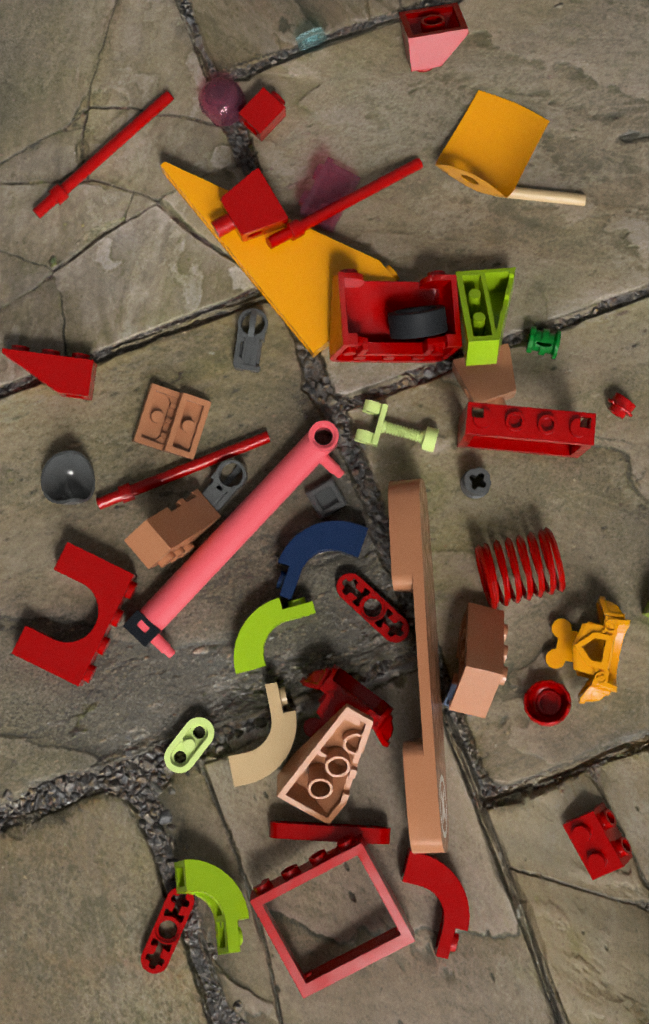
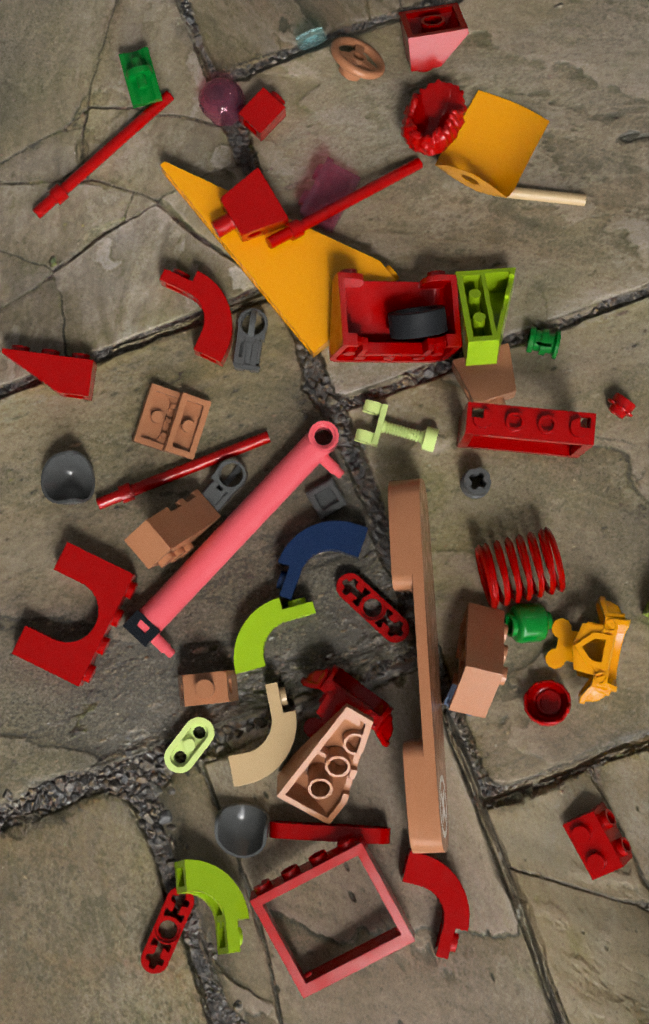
(140, 77): none -> green hips
(208, 688): none -> nougat torso
(218, 326): none -> red arch
(242, 829): none -> dark grey helmet
(354, 63): none -> nougat piece
(434, 118): none -> red piece
(528, 622): none -> green head

